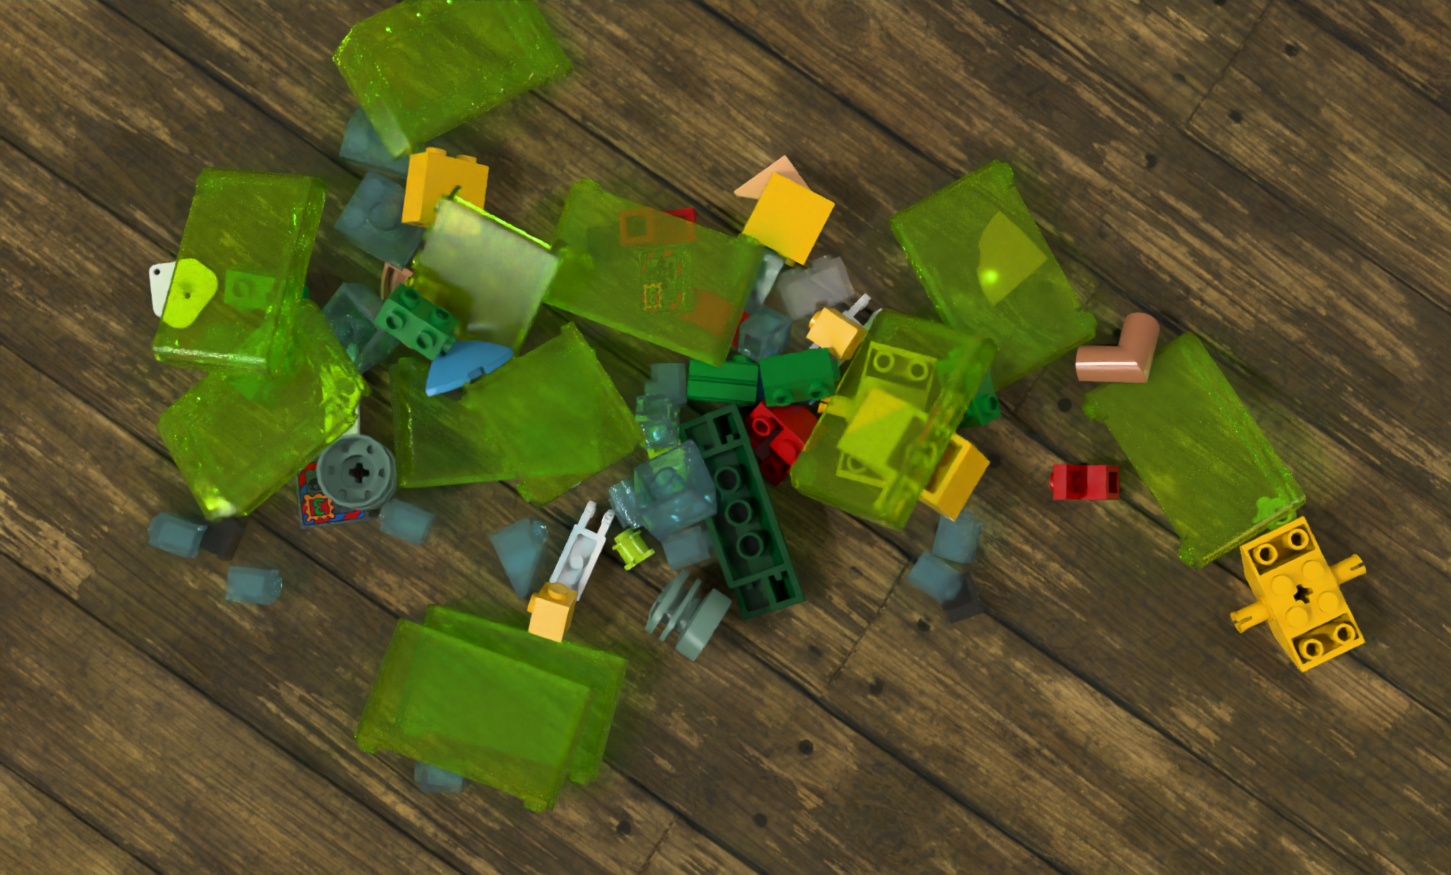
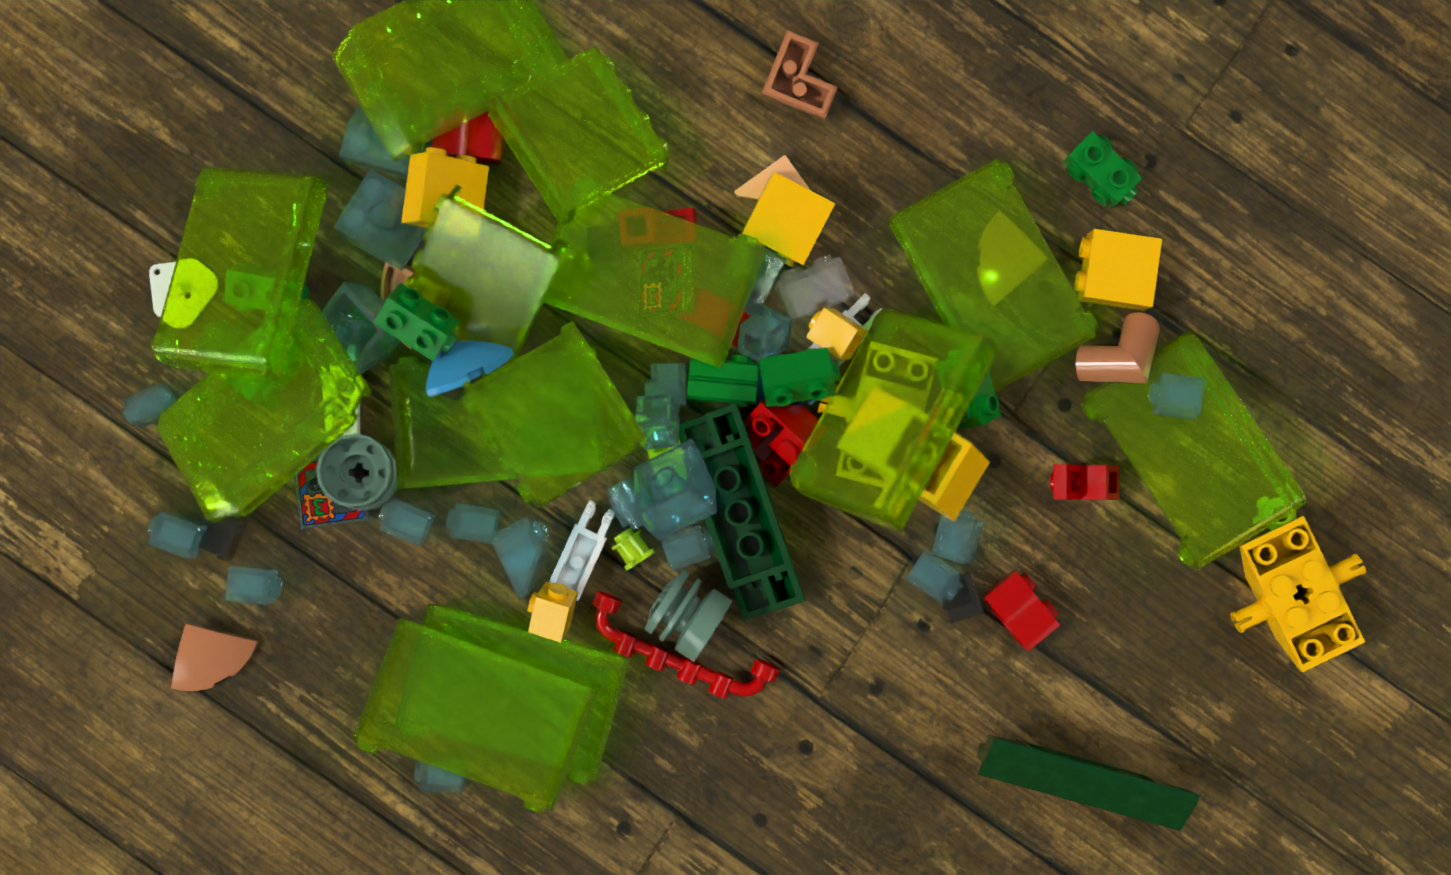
(148, 404): none -> clear light blue brick
(209, 657): none -> nougat brick
(473, 522): none -> clear light blue brick
(474, 138): none -> red brick
(578, 133): none -> clear neon green panel
(660, 656): none -> red bar
(789, 78): none -> nougat brick
(1021, 609): none -> red brick
(1086, 782): none -> dark green slope
(1103, 171): none -> green brick
(1118, 269): none -> yellow piece
(1177, 396): none -> clear light blue brick

